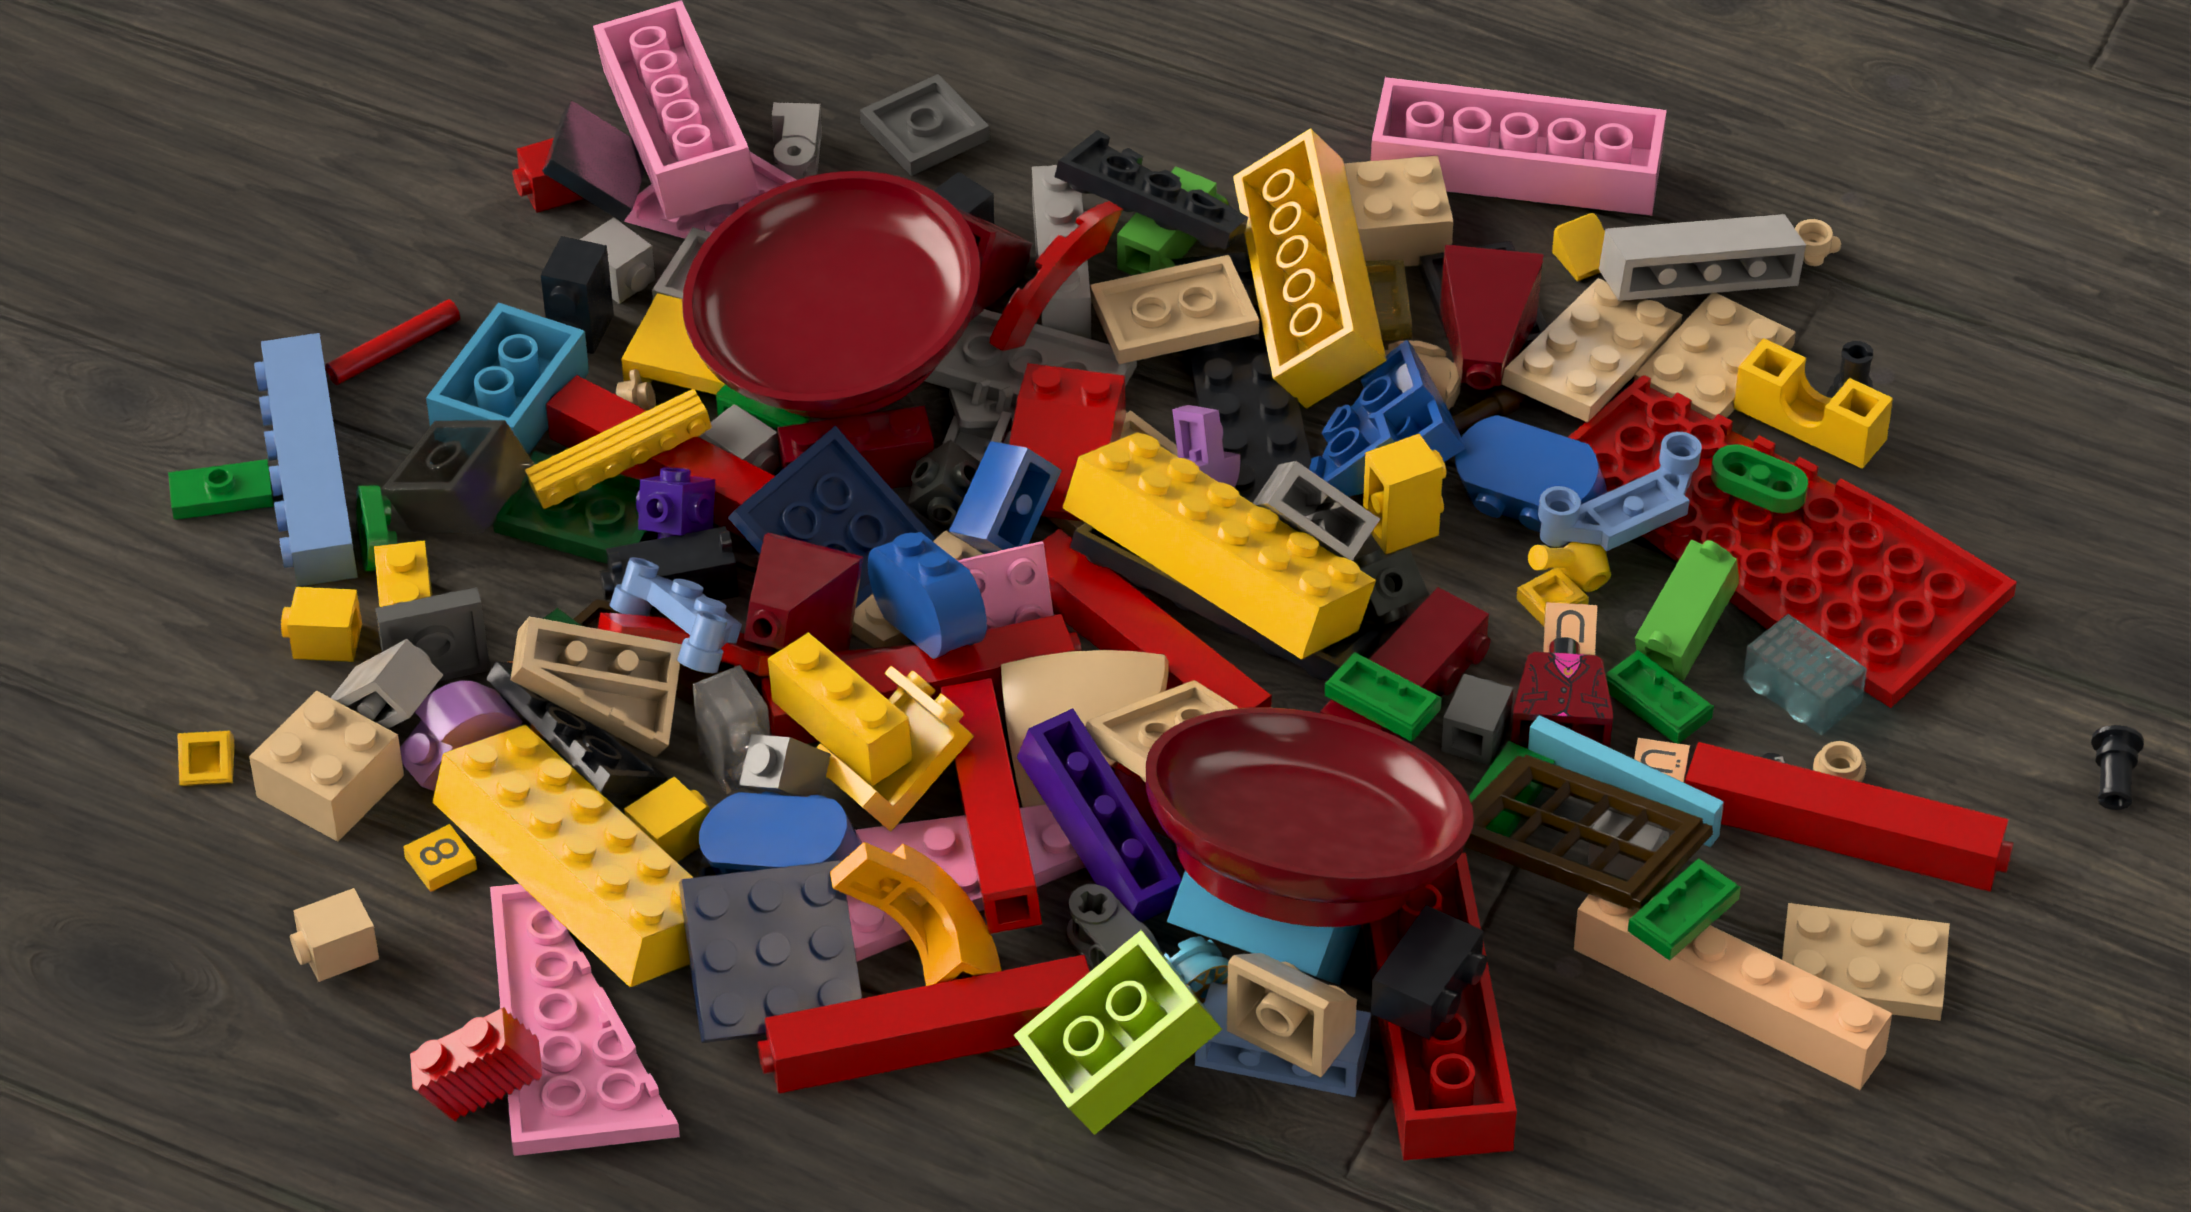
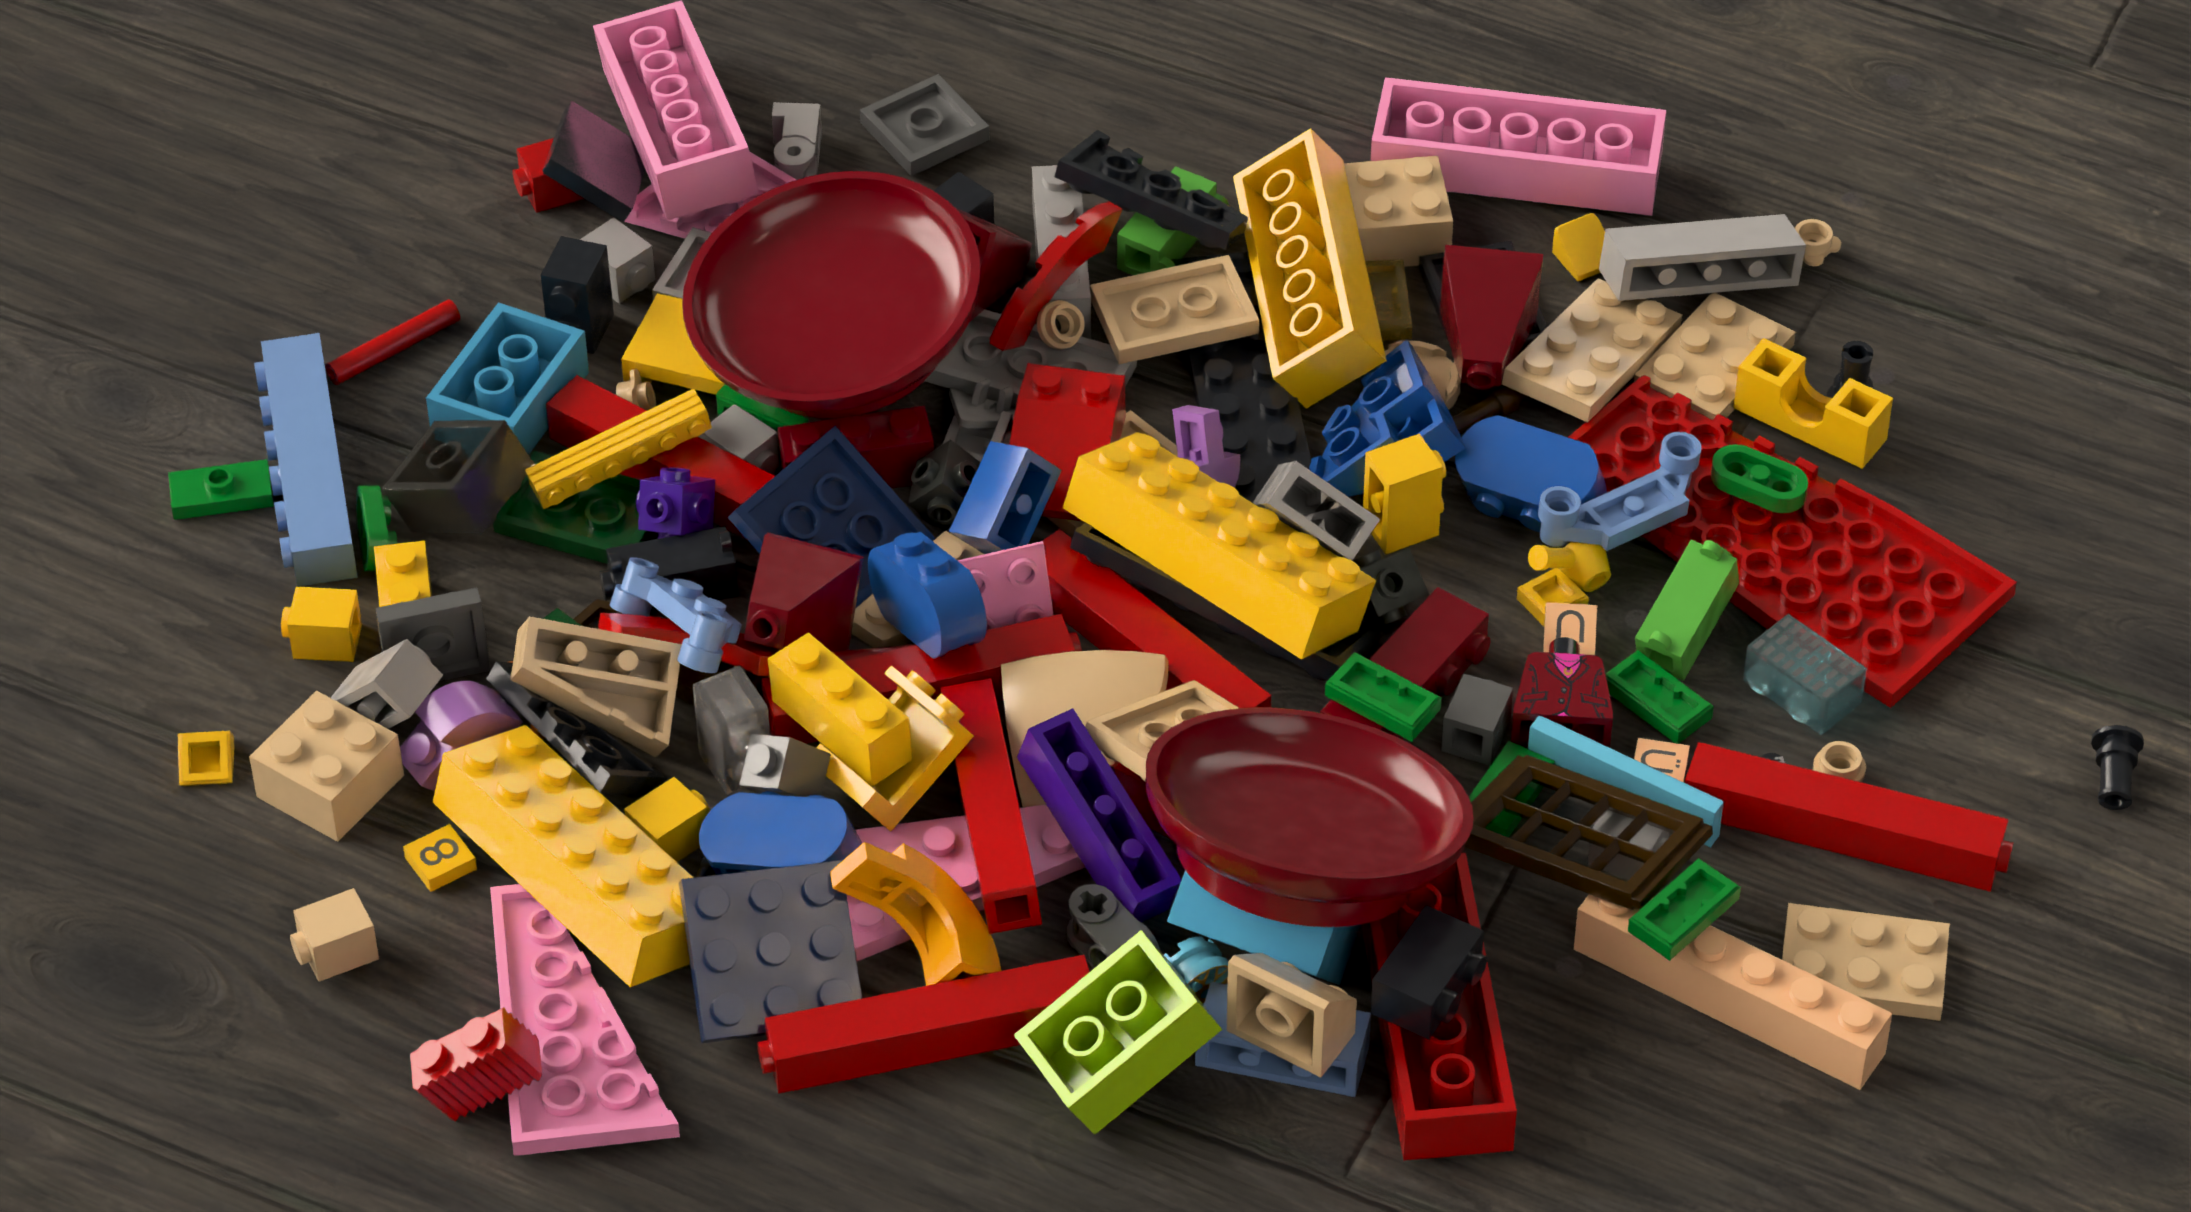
(1071, 324): none -> tan plate

